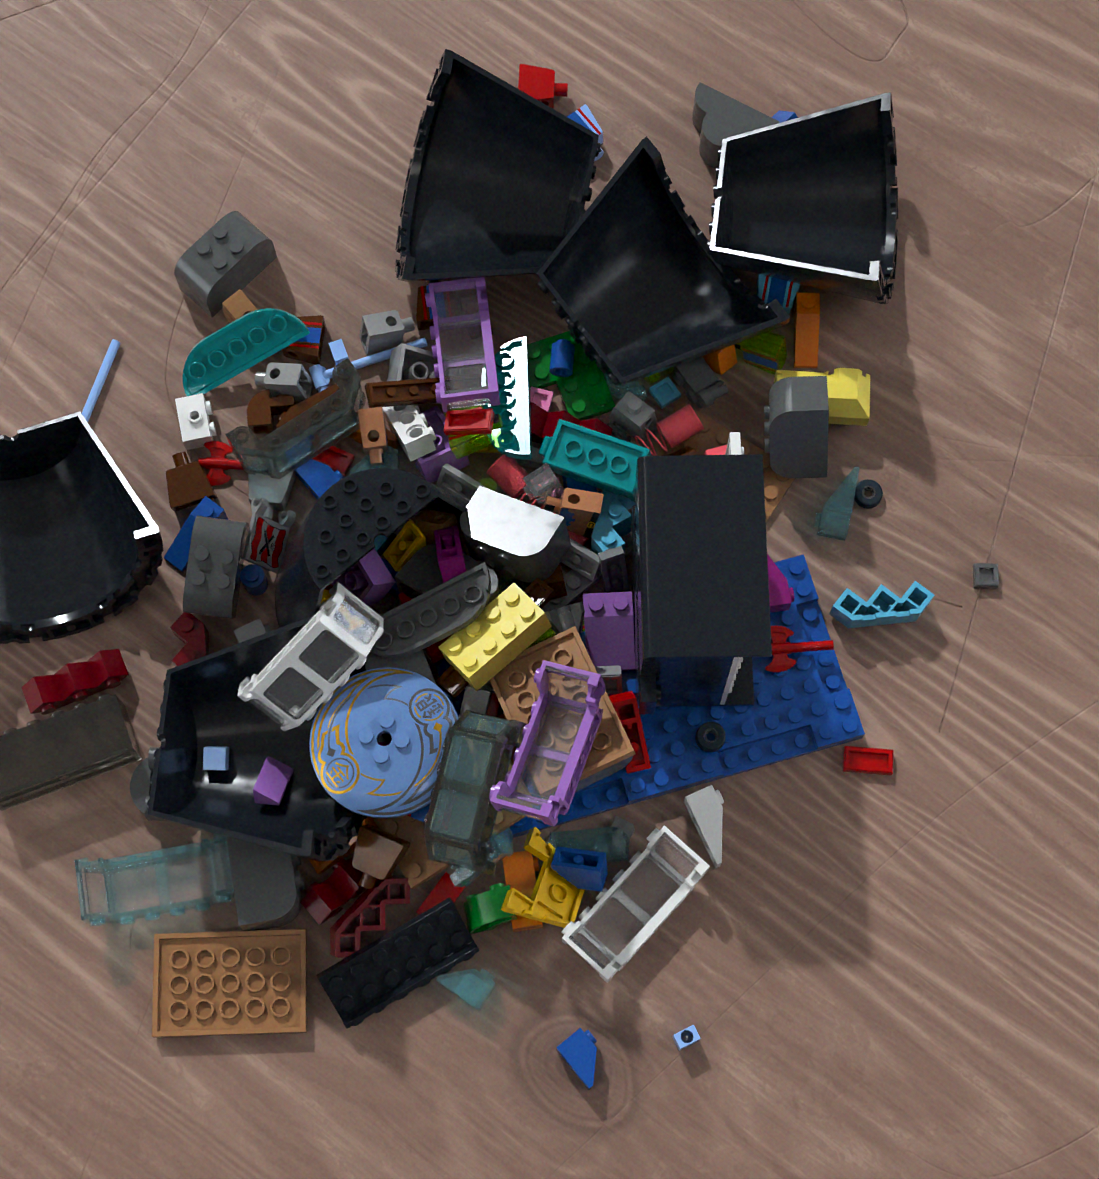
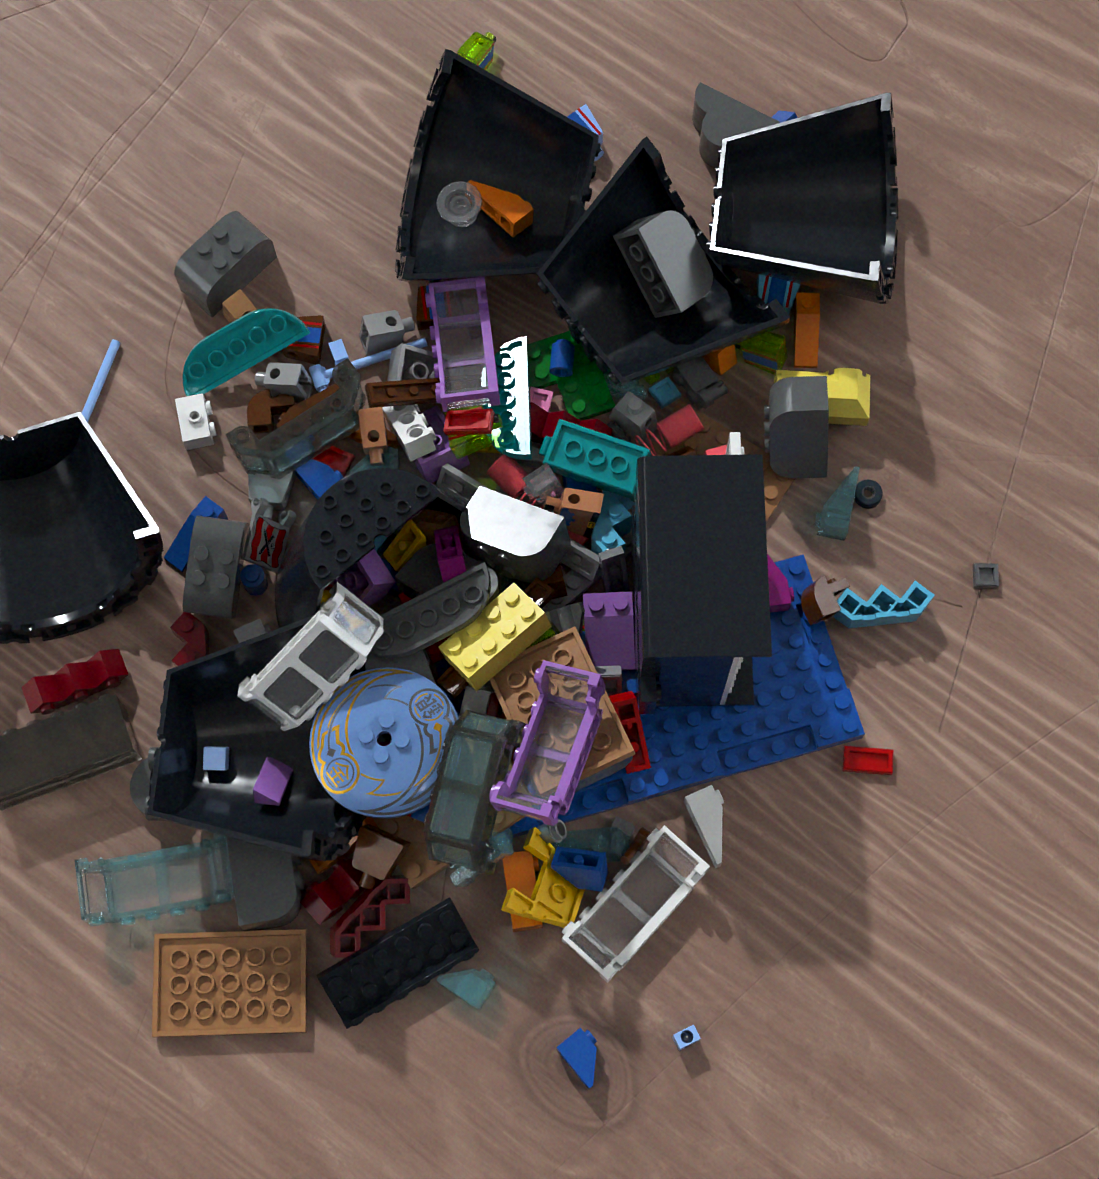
(187, 483): reddish brown torso -> none
(218, 463): red piece -> none
(442, 891): red tile -> none
(459, 203): none -> clear piece
(479, 49): none -> clear neon green torso
(484, 909): green brick -> none
(505, 208): none -> orange slope
(541, 84): red torso -> none
(553, 834): none -> light grey cone
(637, 844): none -> reddish brown bar
(666, 261): none -> dark grey brick
(704, 743): black wheel -> none
(781, 648): red piece -> none
(819, 599): none -> brick

